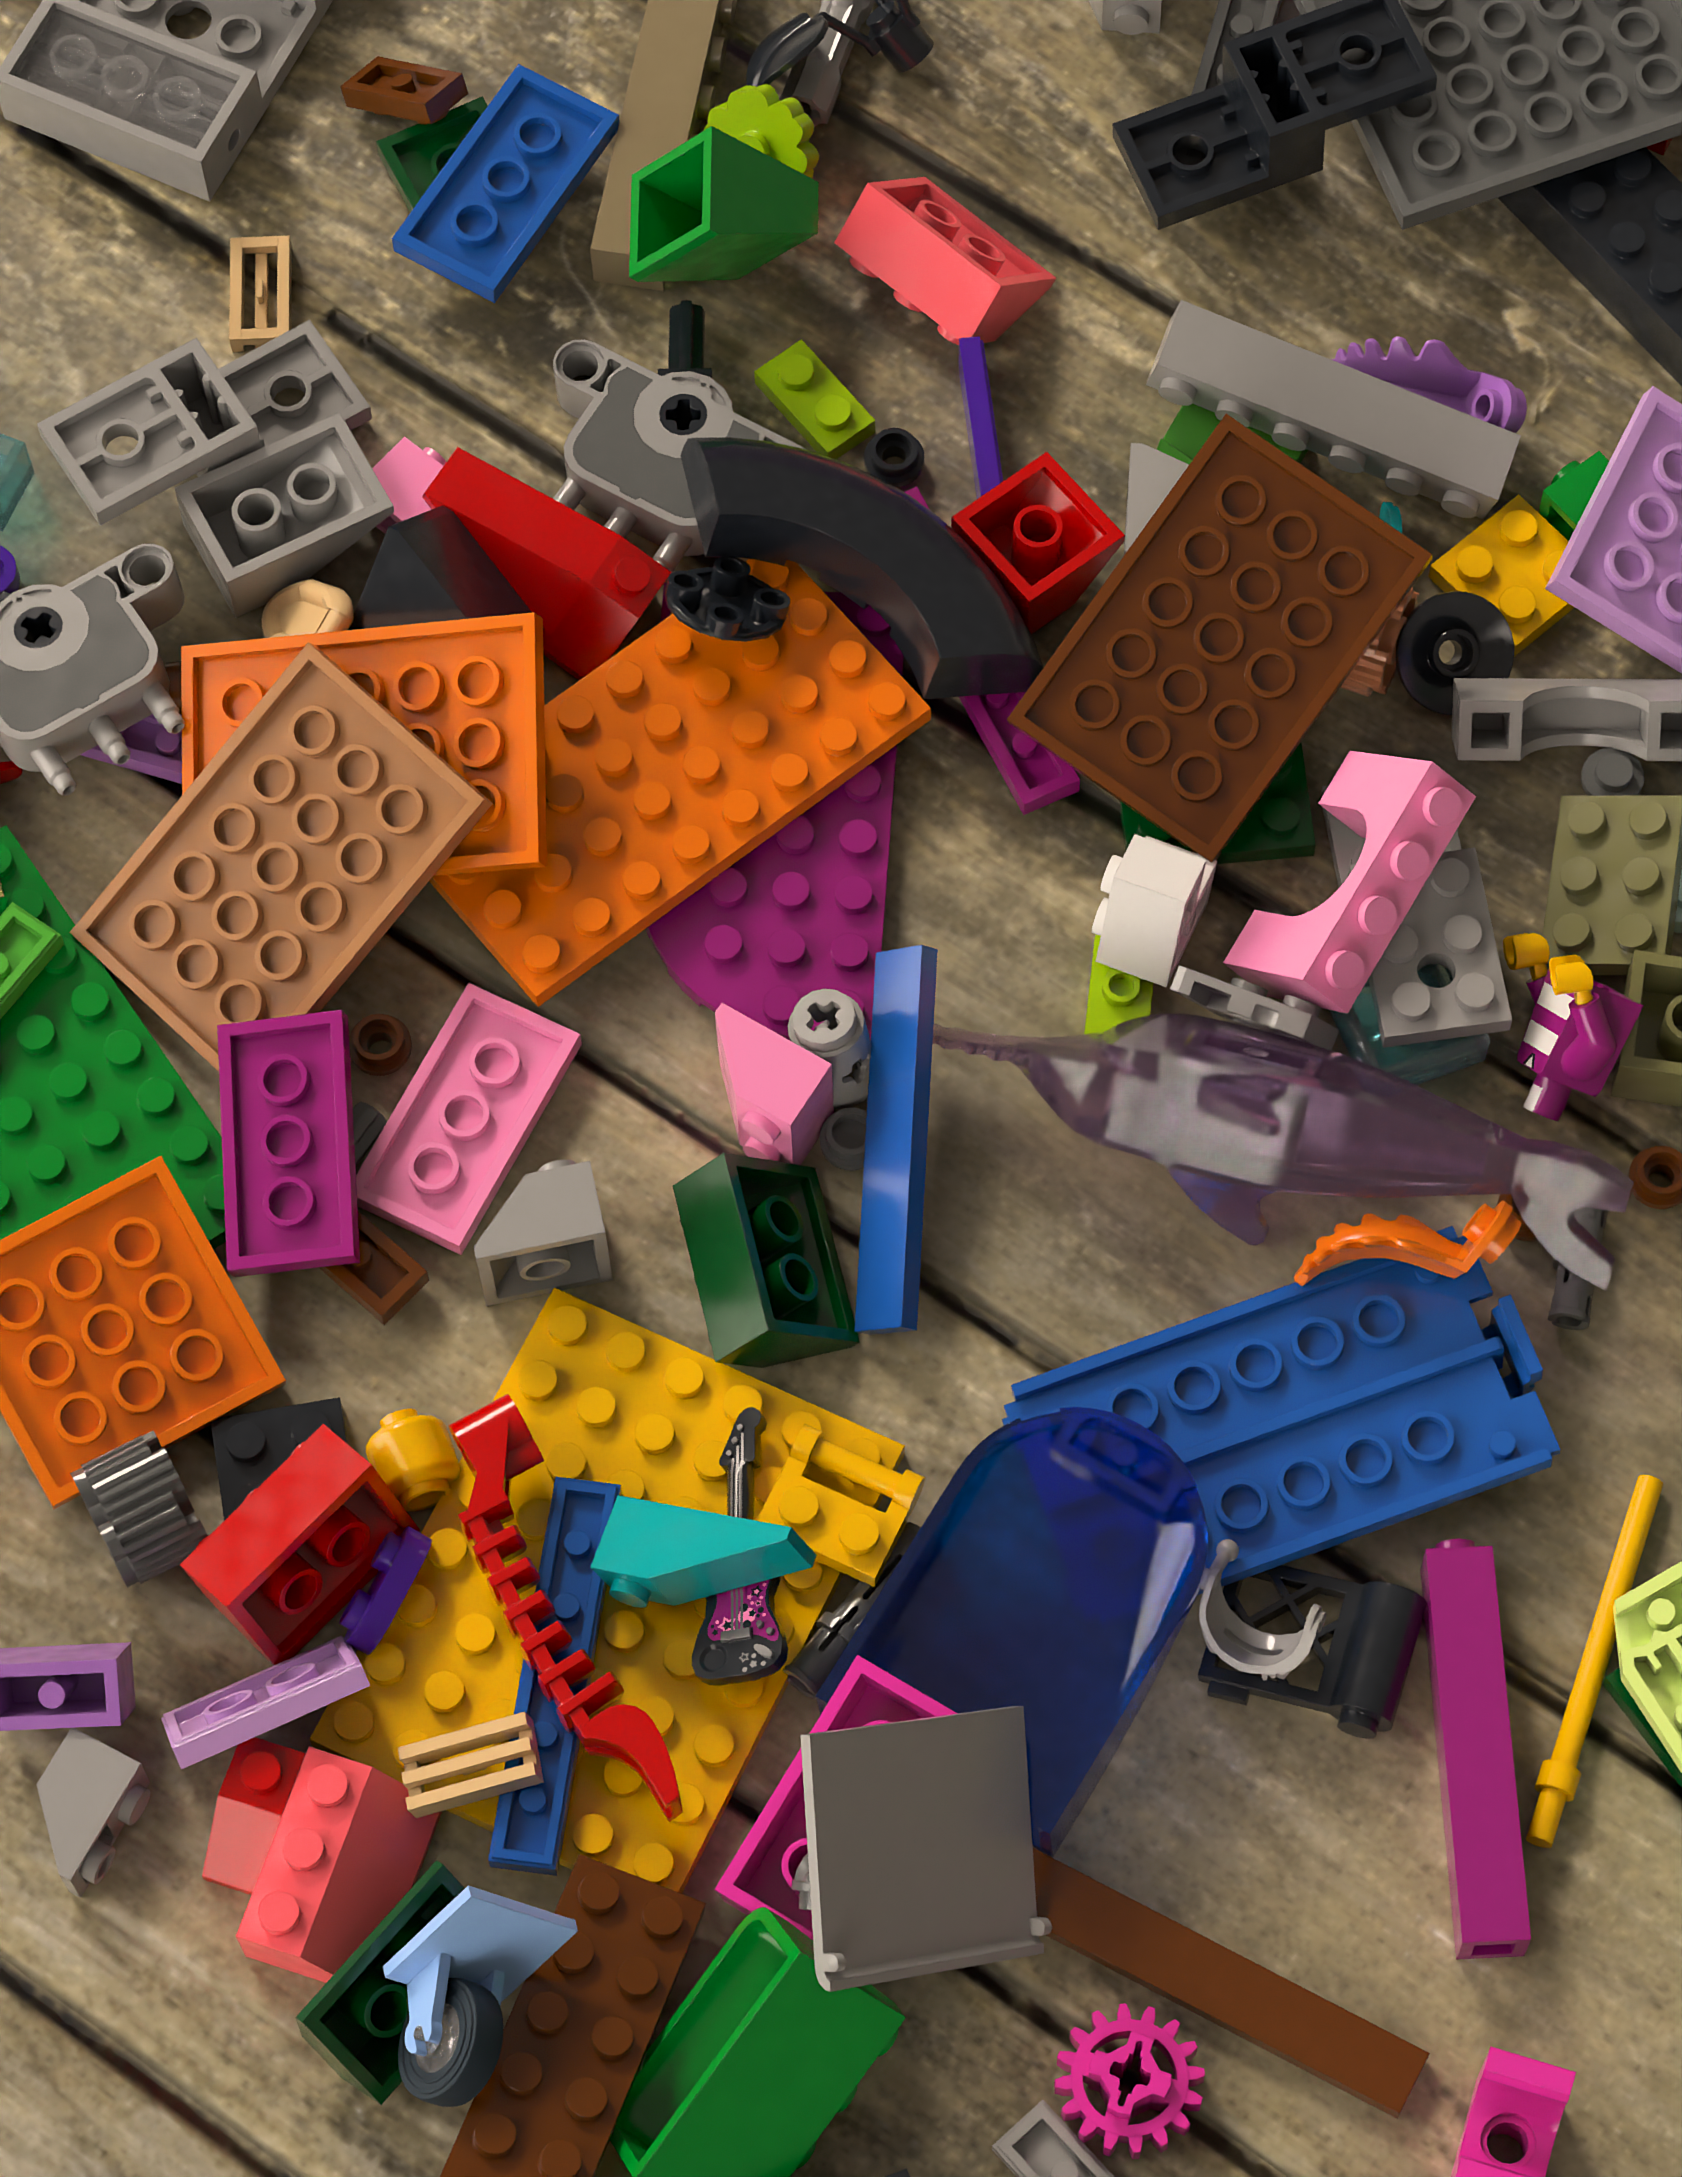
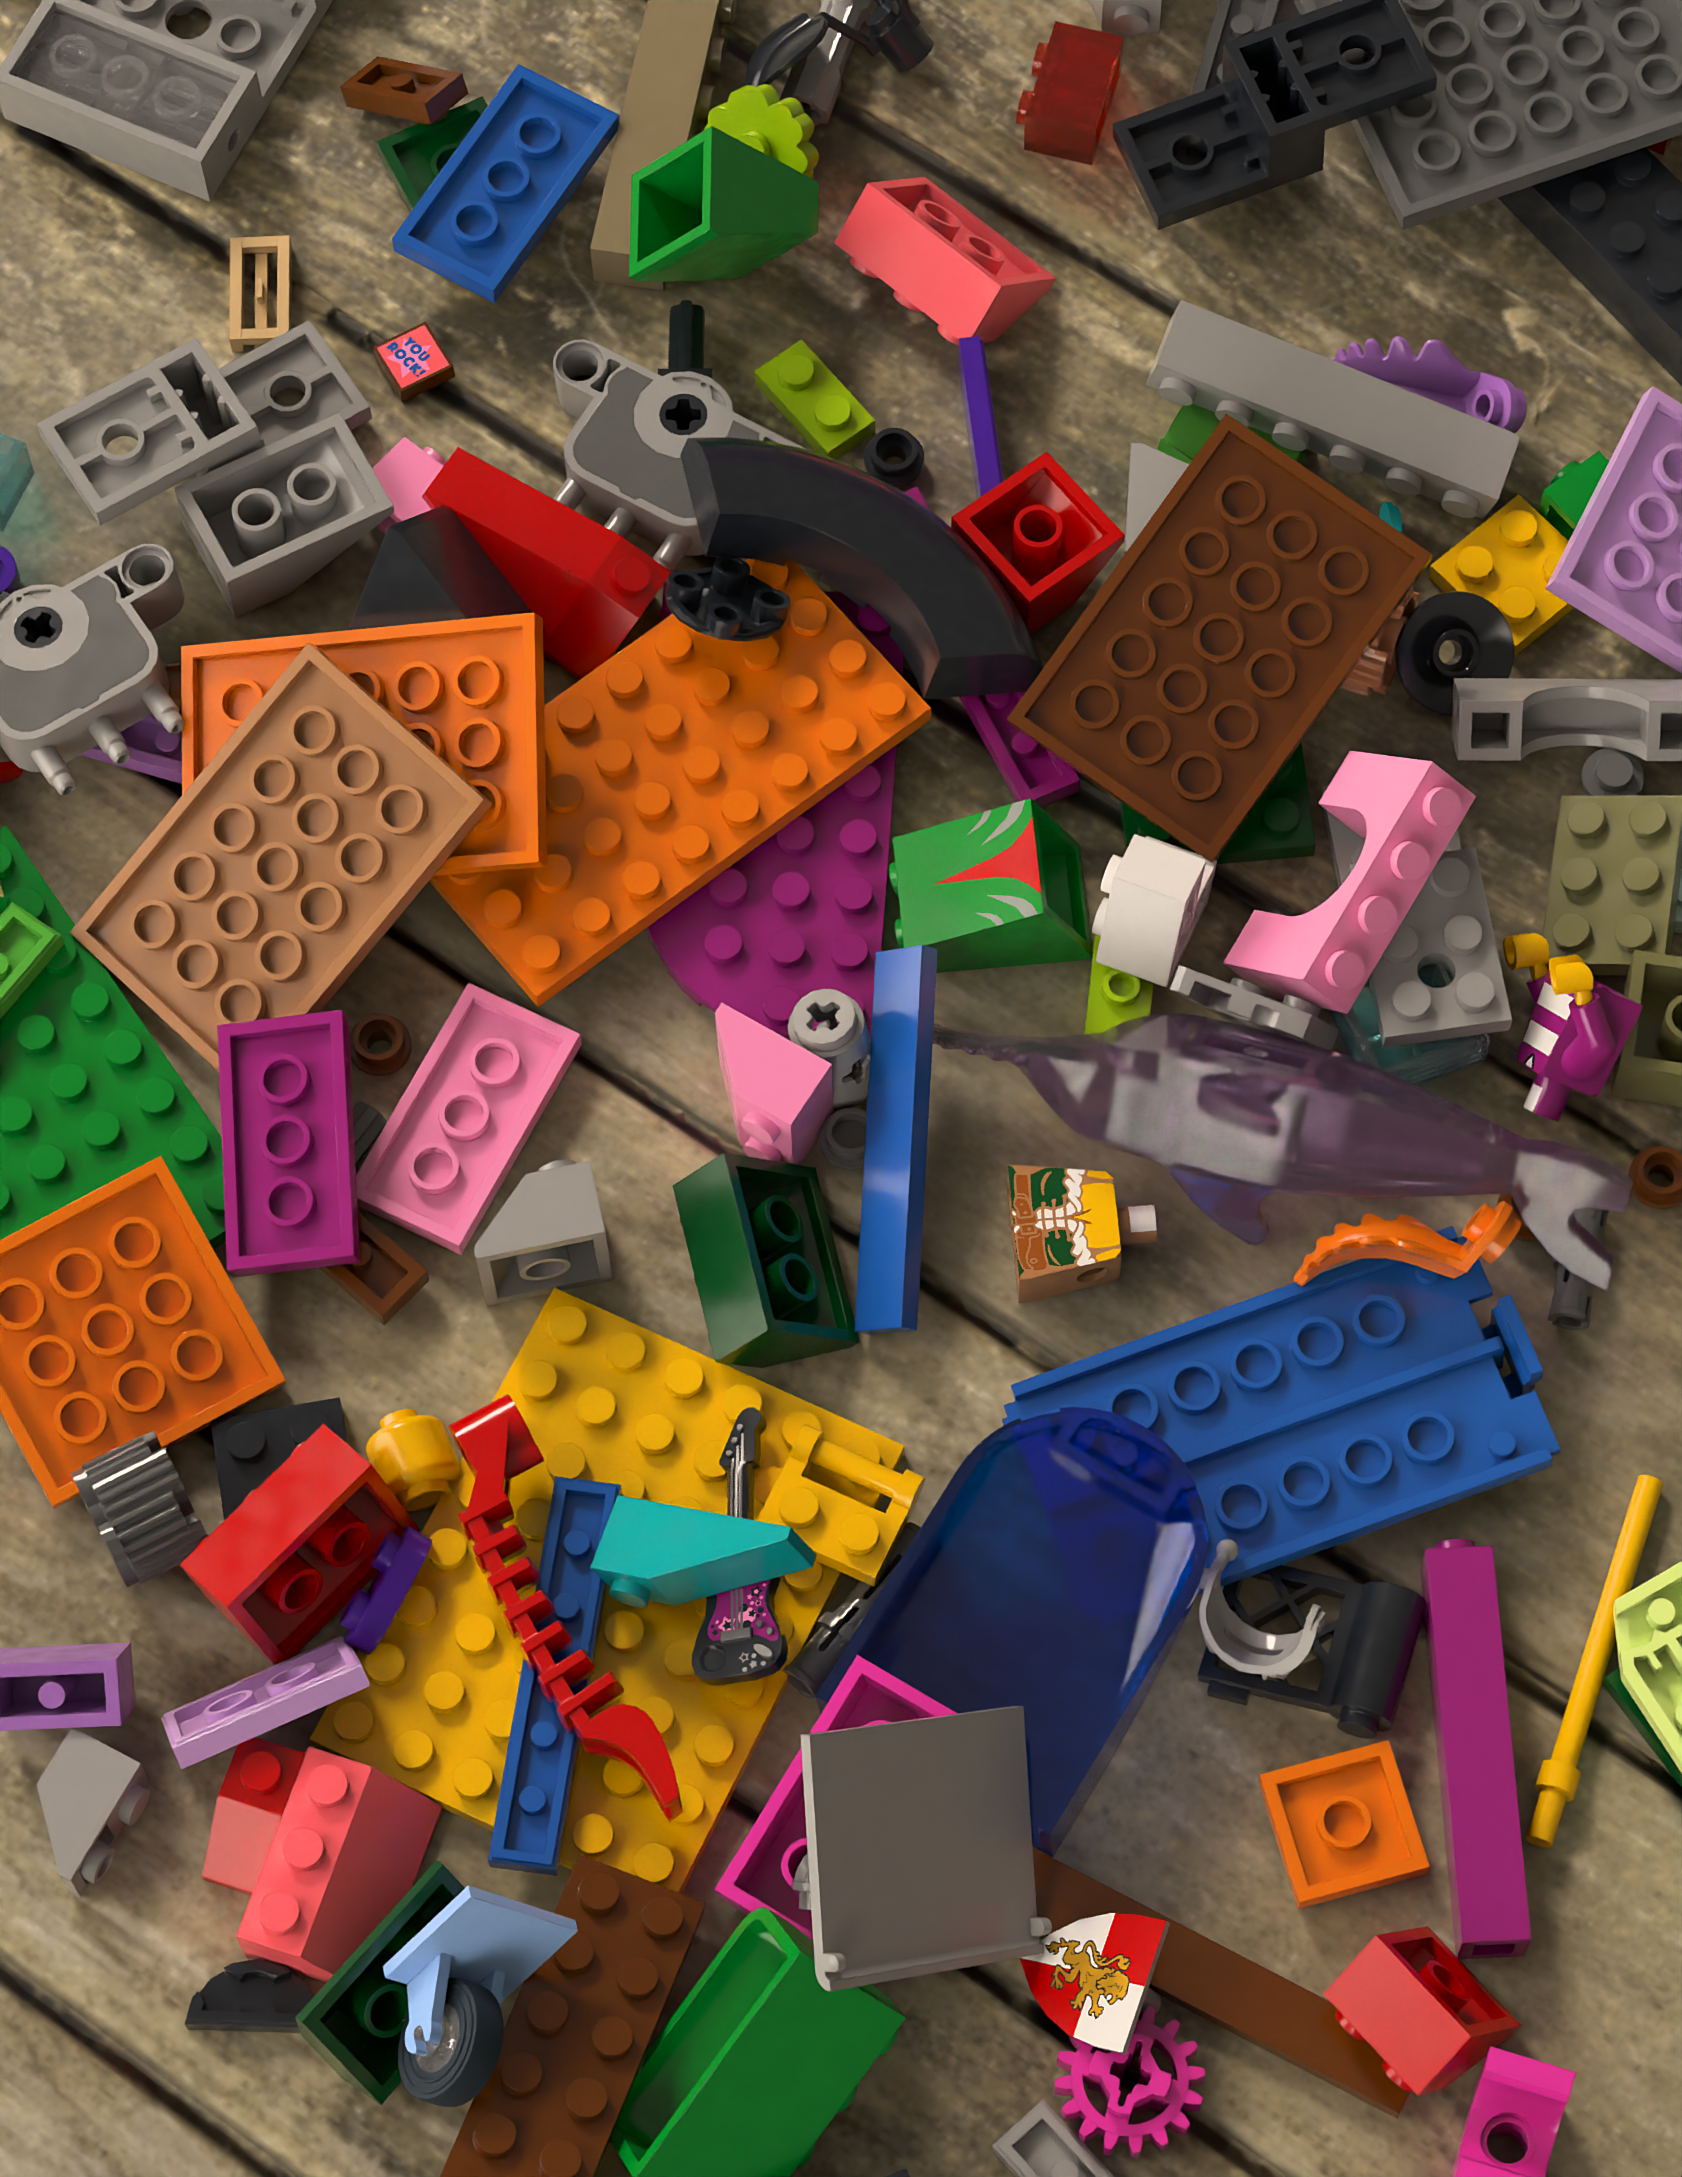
(250, 1999): none -> black tile
(307, 609): tan piece -> none
(414, 361): none -> tile
(460, 1741): tan tile -> none
(993, 890): none -> green slope
(1069, 1229): none -> torso
(1071, 92): none -> clear red brick
(1098, 1976): none -> shield
(1343, 1824): none -> orange plate
(1419, 2009): none -> slope

